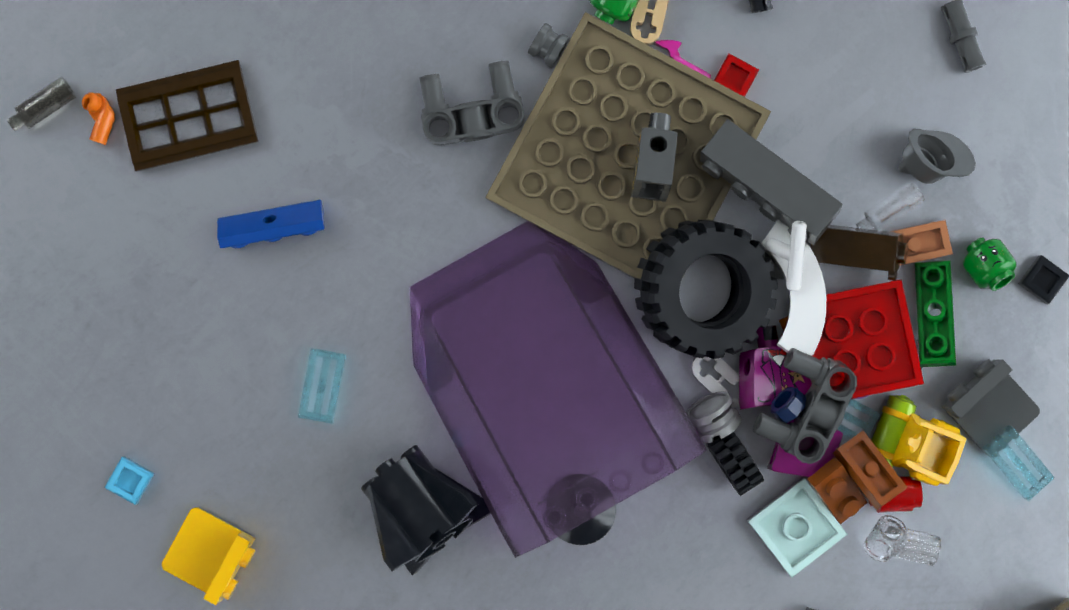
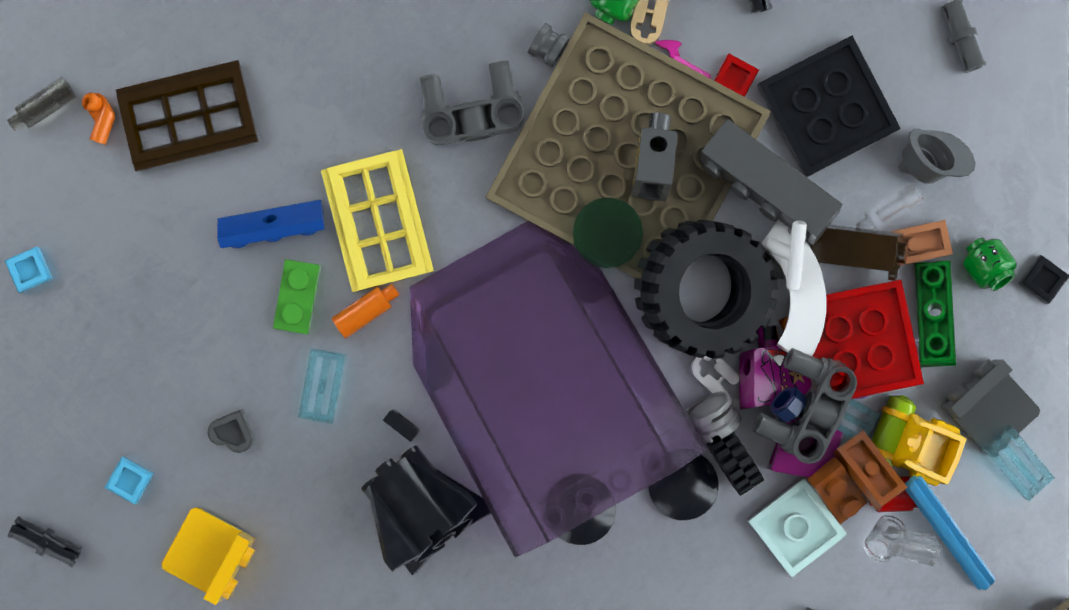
(28, 269): none -> medium azure tile
(45, 541): none -> black pin
(232, 431): none -> dark grey tile
(296, 296): none -> bright green plate
(364, 310): none -> orange cylinder
(377, 220): none -> light yellow piece
(401, 425): none -> black tile
(607, 232): none -> clear green tile
(687, 491): none -> black dish
(828, 106): none -> black plate
(949, 532): none -> dark azure axle

